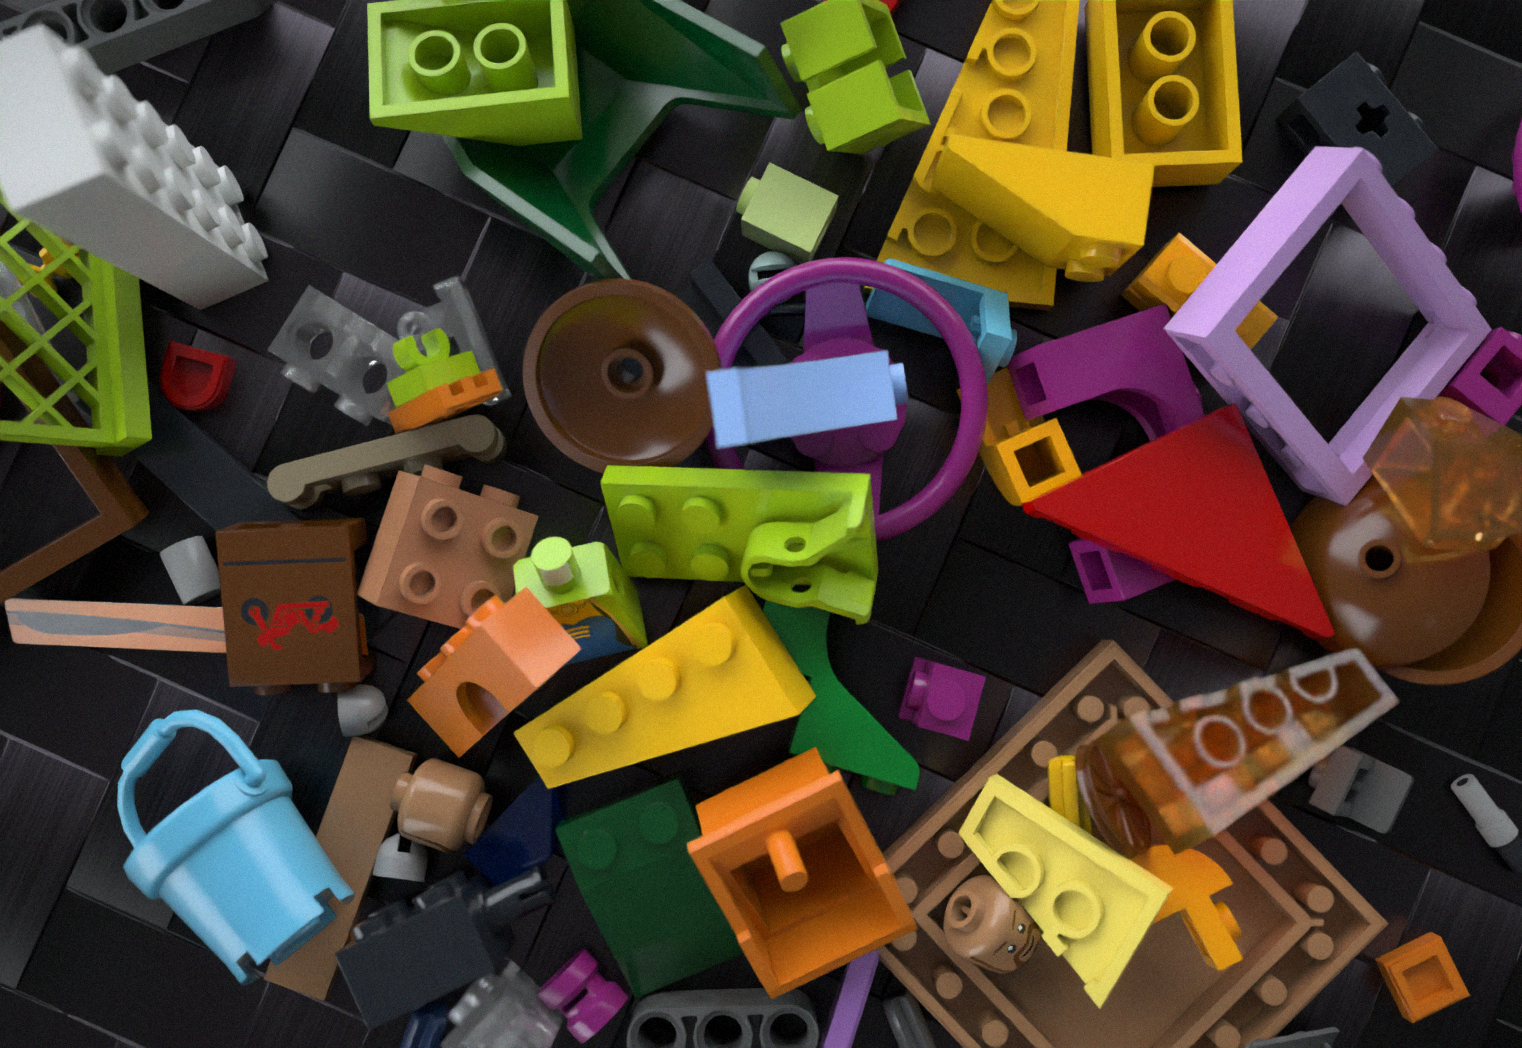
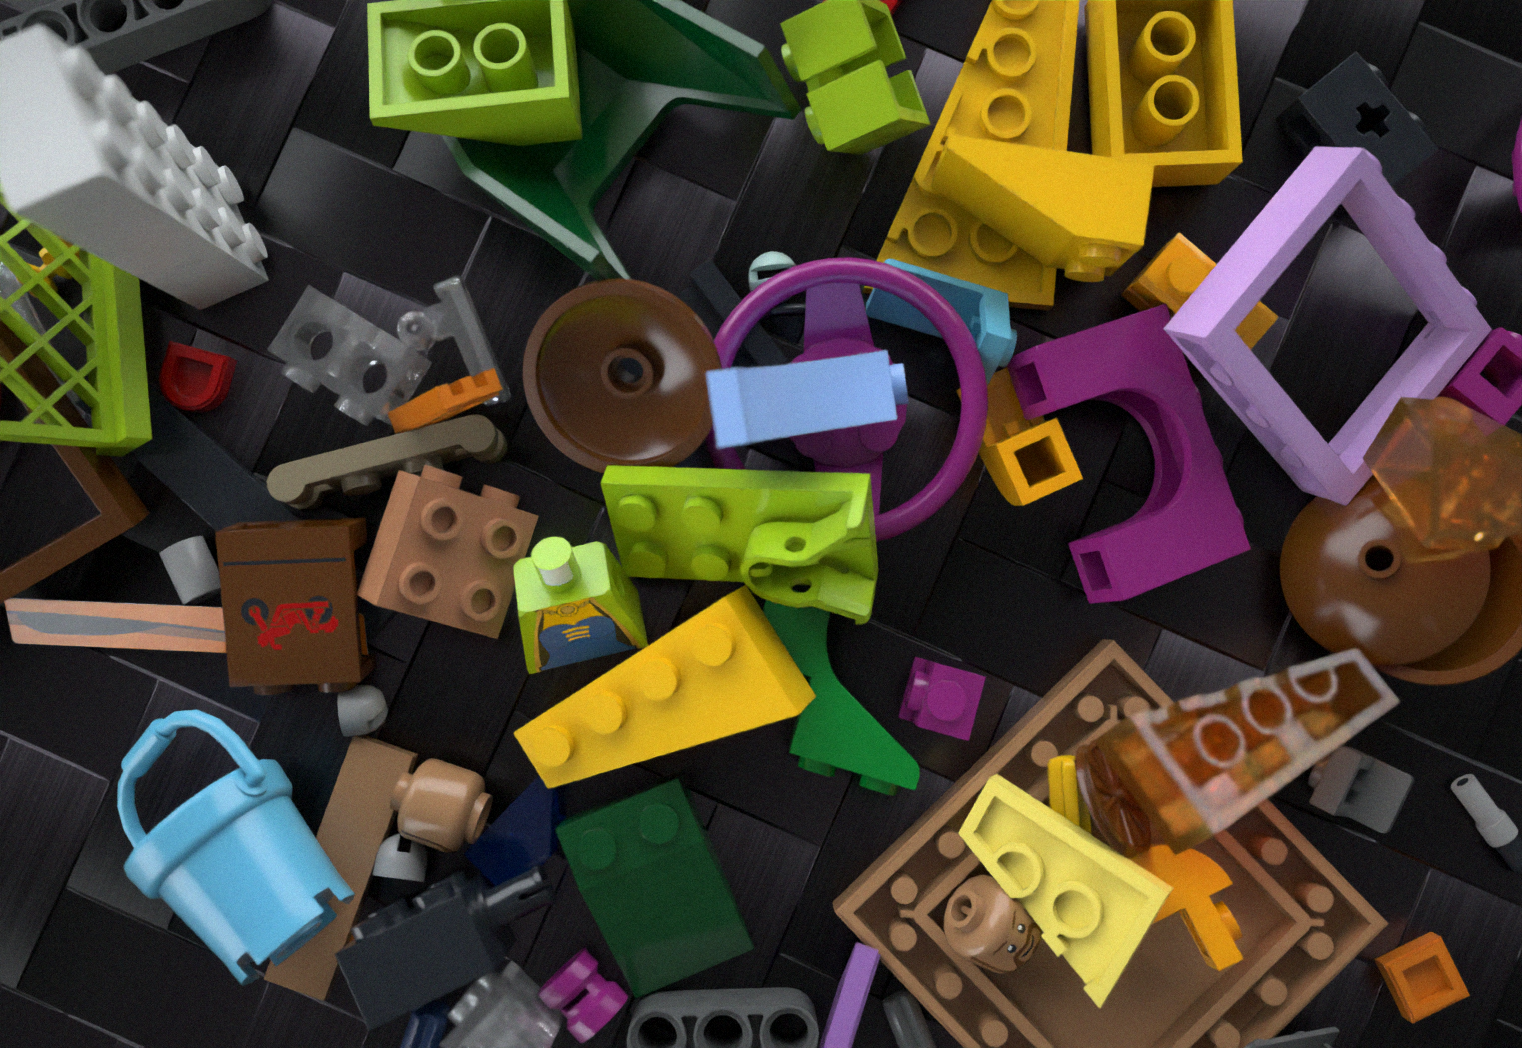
(428, 371): lime tile -> none
(490, 668): orange arch -> none
(786, 213): yellowish green brick -> none
(798, 873): orange piece -> none
(1198, 513): red tile -> none

